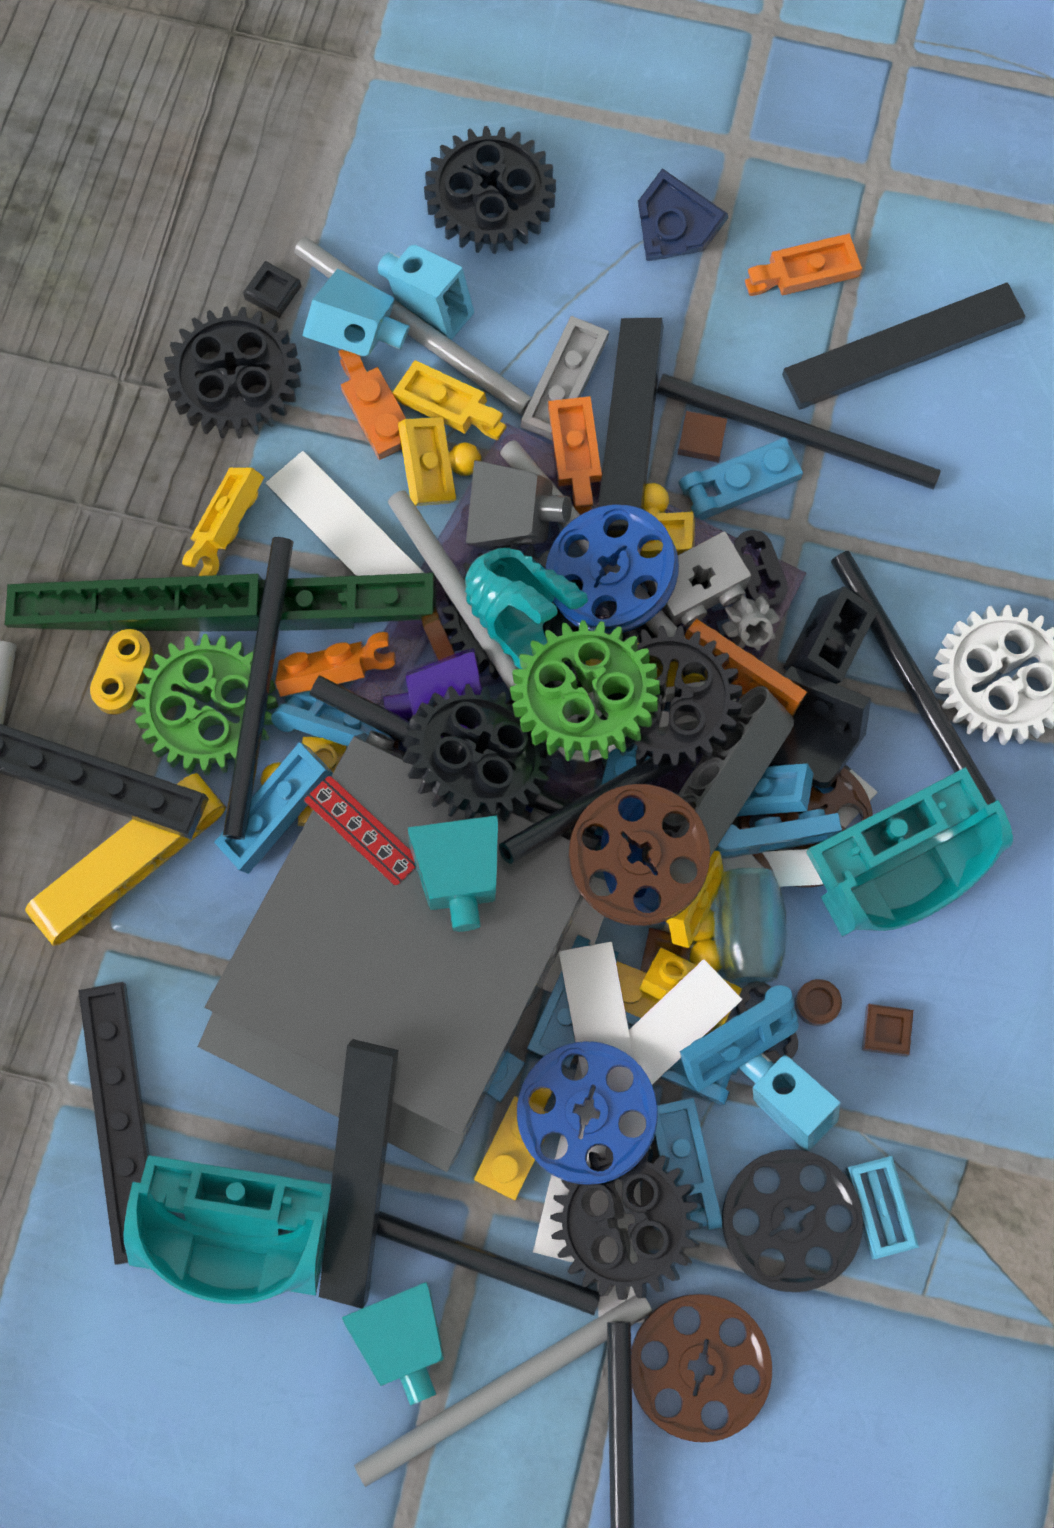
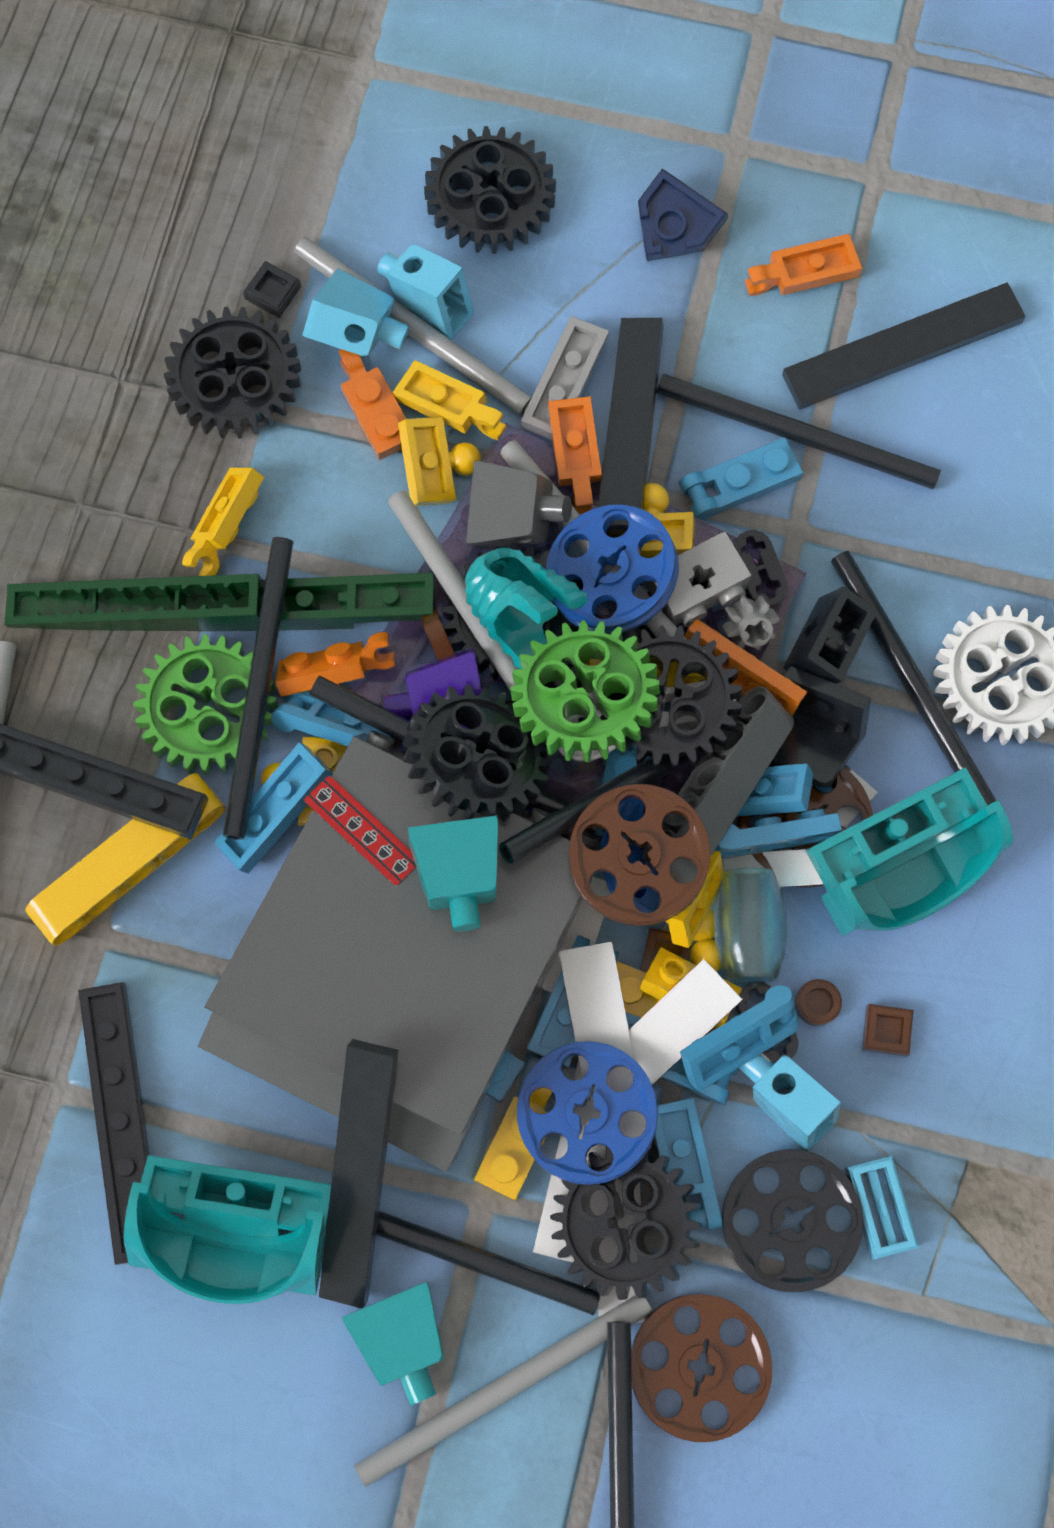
(121, 669): yellow plate -> none
(338, 520): white sticker -> none
(702, 436): reddish brown tile -> none

